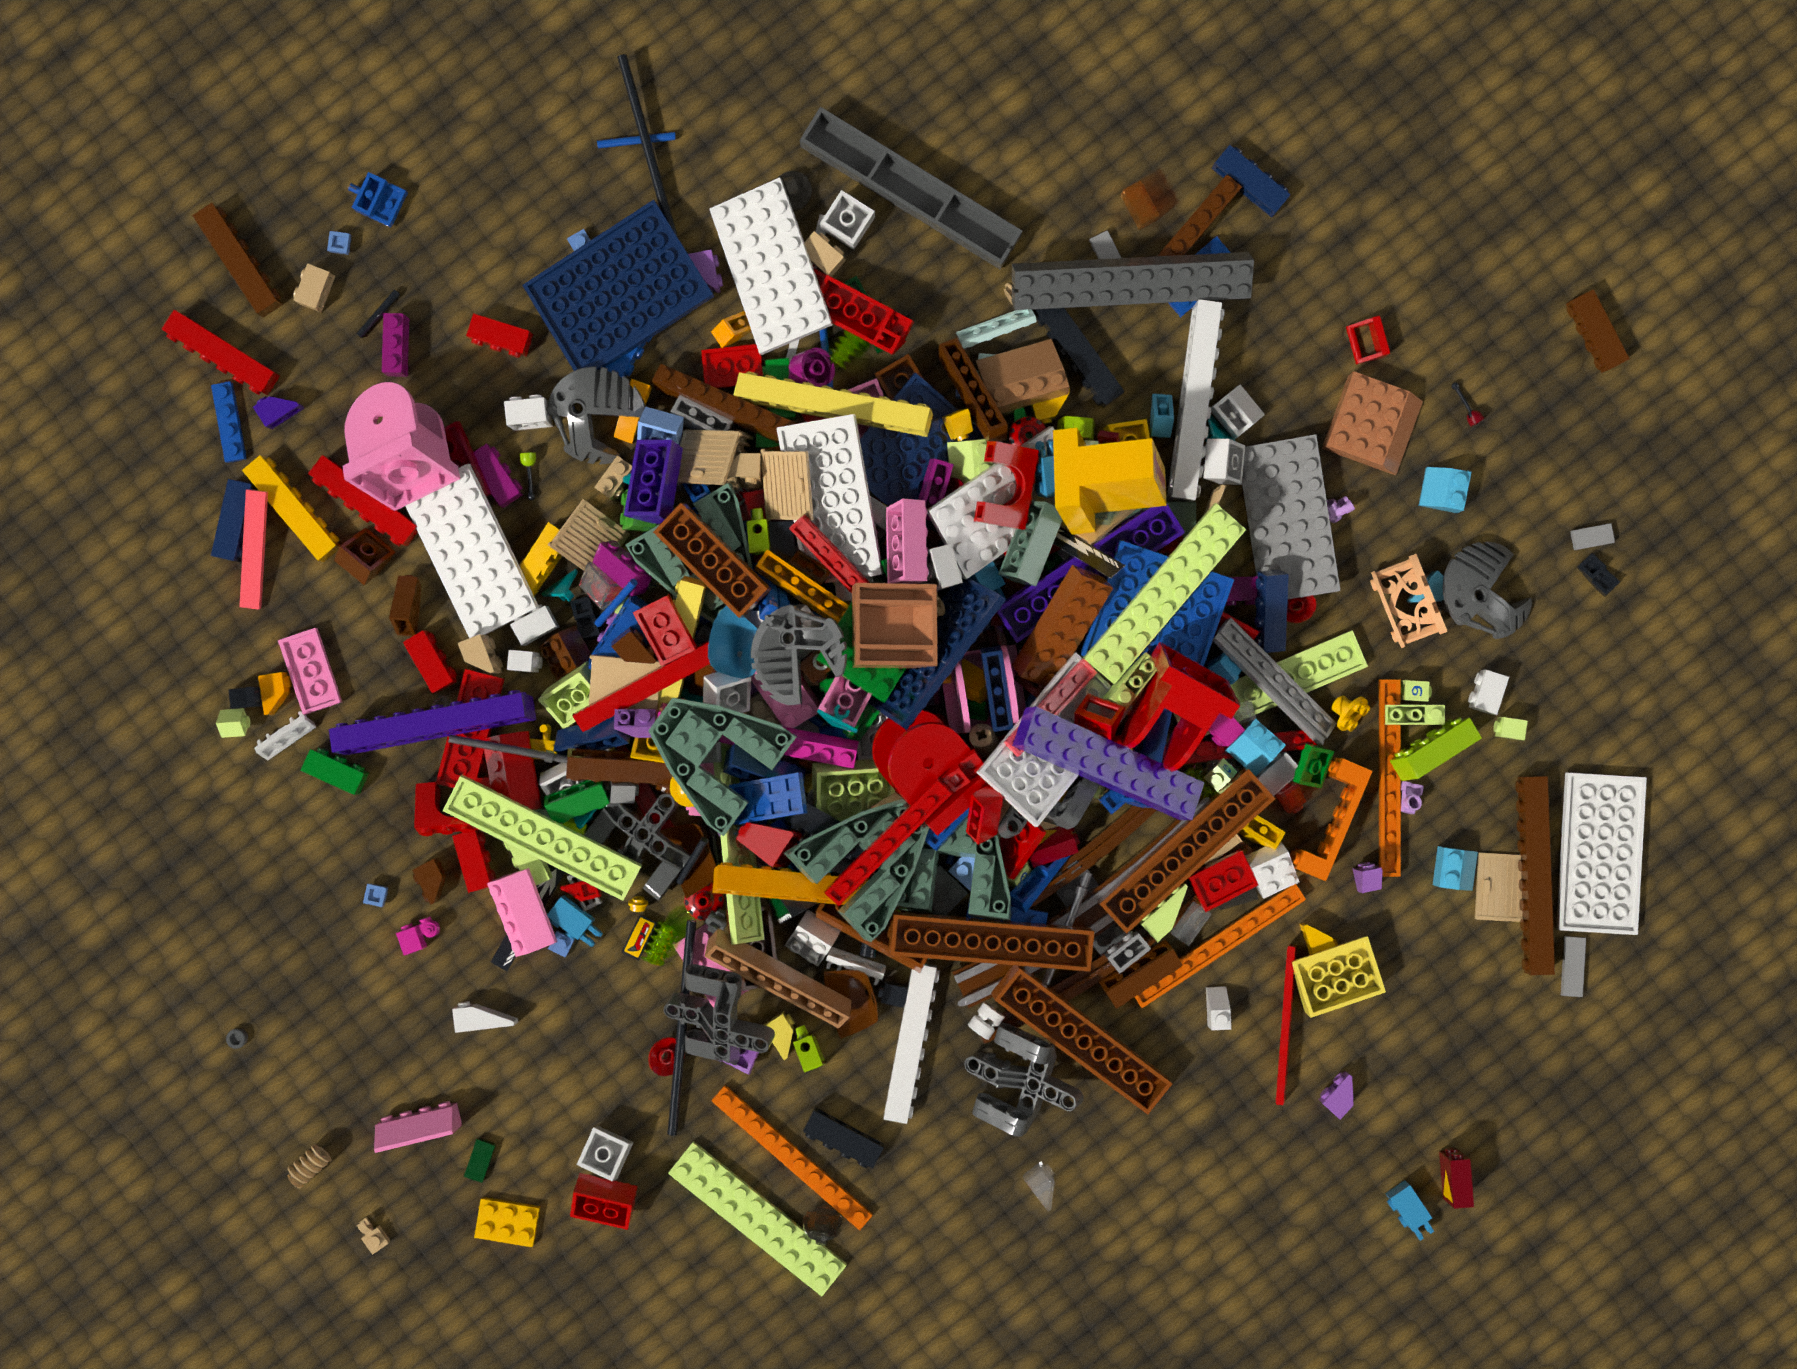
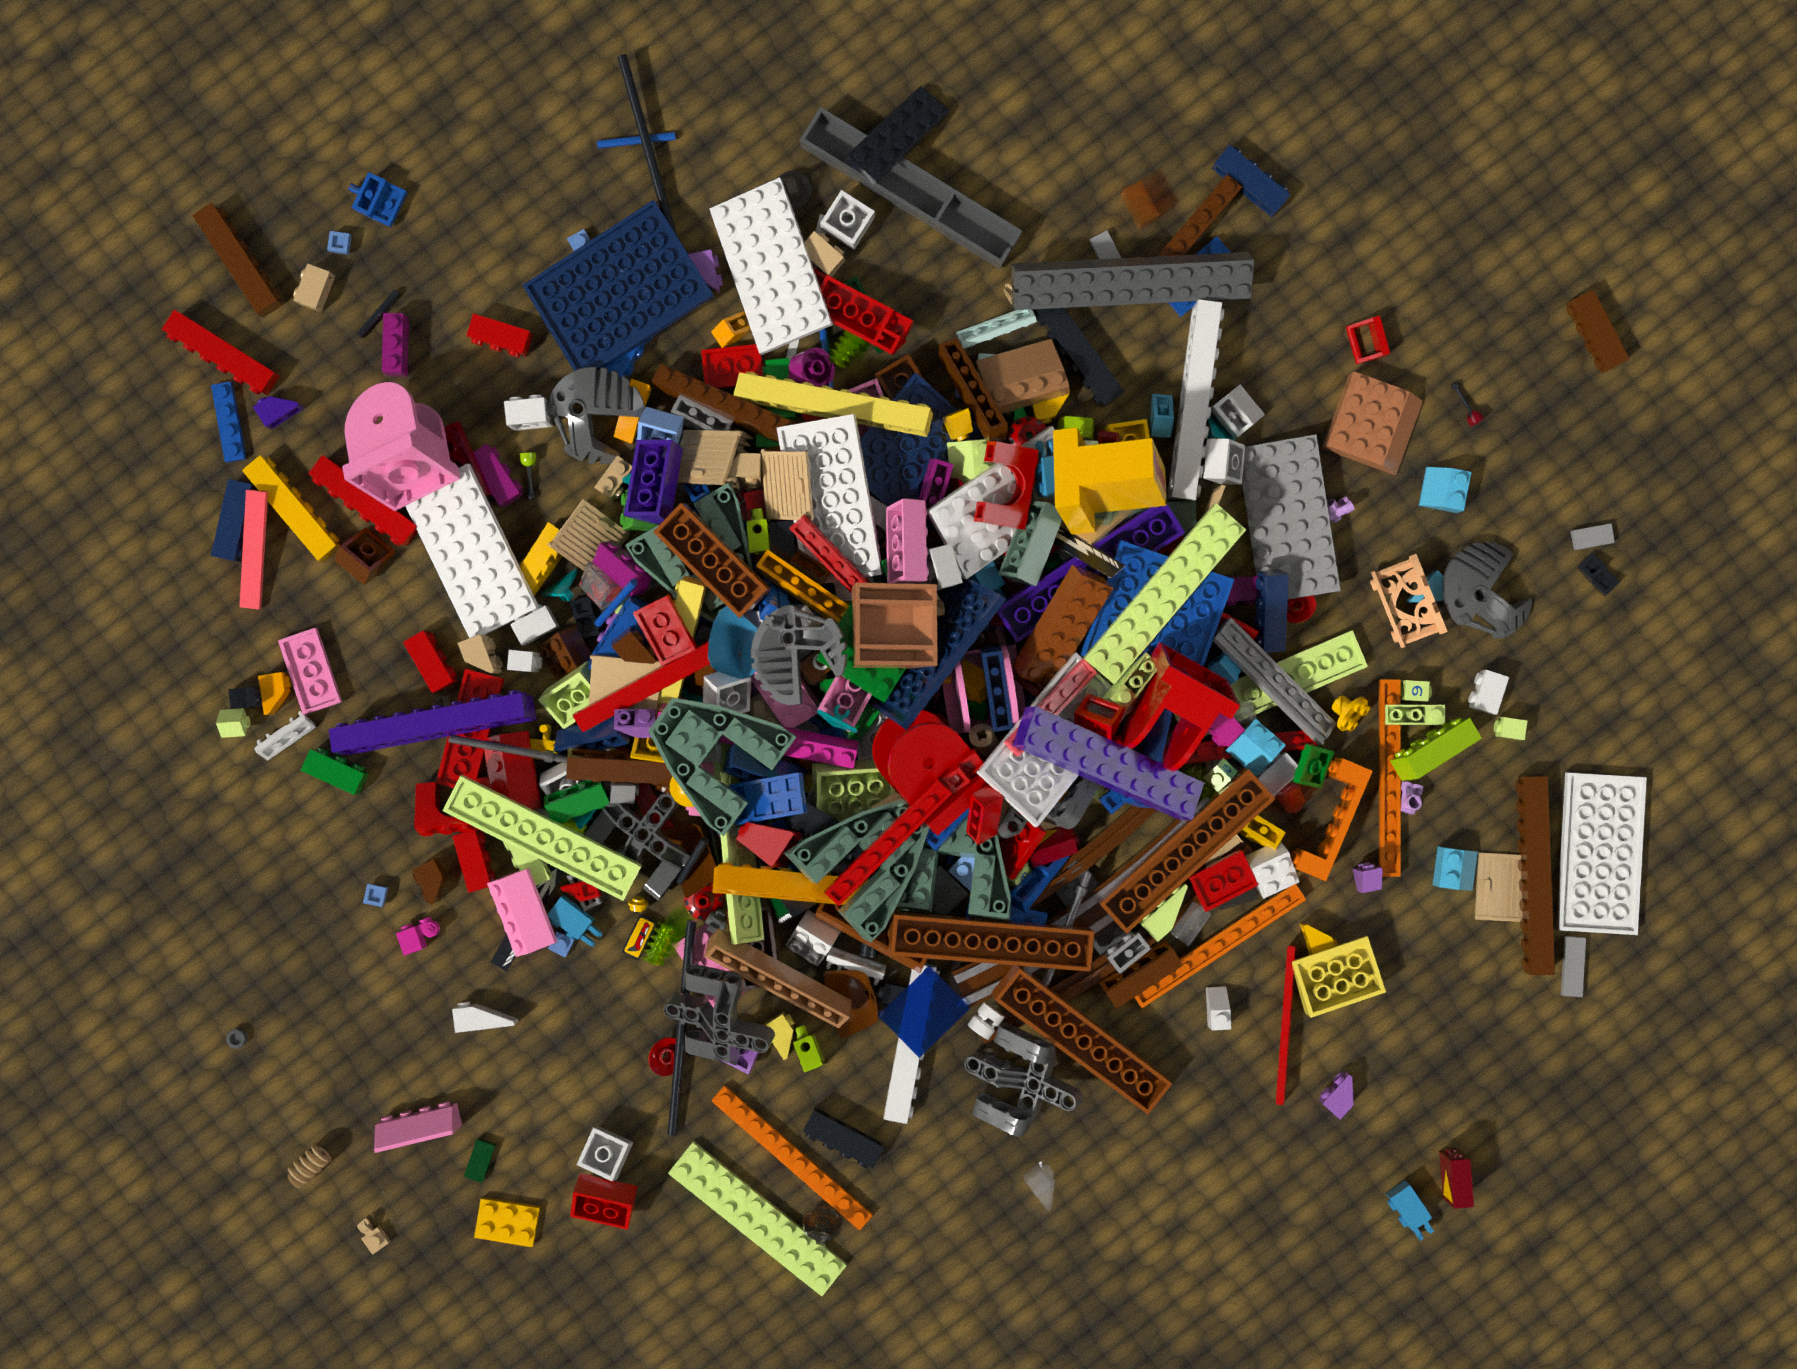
(406, 605): reddish brown slope -> none
(897, 135): none -> black plate
(924, 1011): none -> clear blue piece

